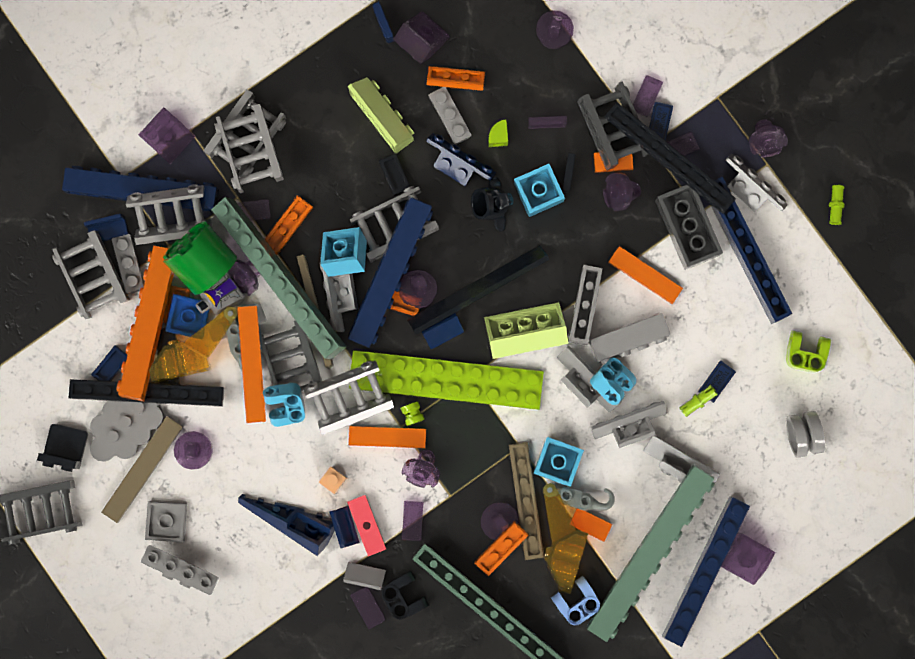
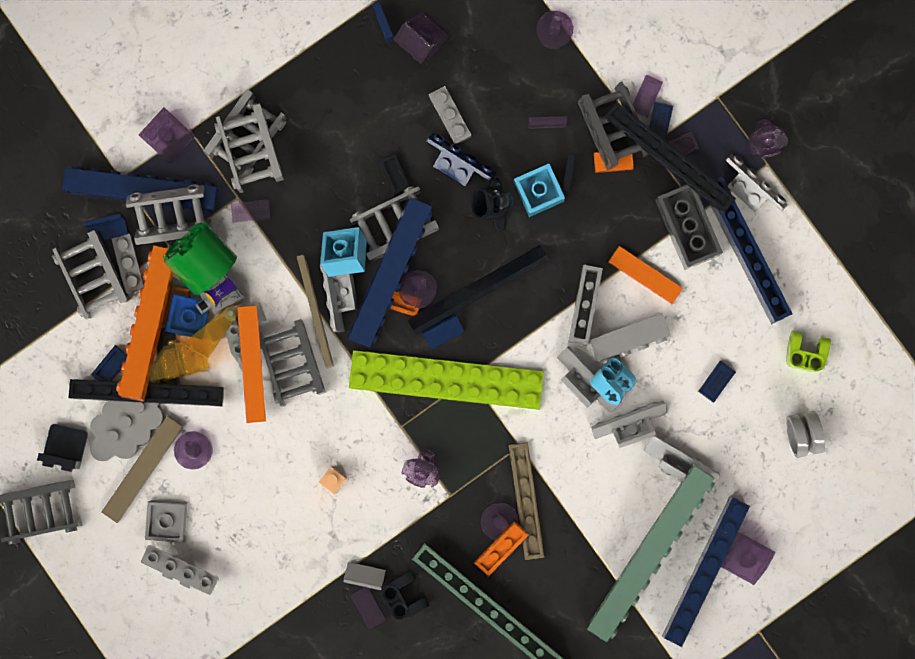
(244, 277): clear purple tile -> none
(279, 278): sand green brick -> none
(288, 224): orange tile -> none
(292, 397): medium azure piece -> none
(306, 529): dark blue wedge -> none
(344, 527): dark blue tile -> none
(361, 411): light grey fence -> none
(370, 537): coral tile -> none
(380, 114): yellowish green slope -> none
(387, 437): orange tile -> none
(412, 413): lime wheel -> none
(412, 520): clear purple tile -> none
(455, 78): orange tile -> none
(498, 134): lime brick -> none
(526, 330): yellowish green slope -> none
(558, 461): medium azure brick -> none
(567, 542): clear yellow slope -> none
(580, 605): light blue piece -> none
(591, 524): orange tile -> none
(620, 191): clear purple tile -> none
(698, 400): lime pin -> none
(836, 205): lime pin -> none

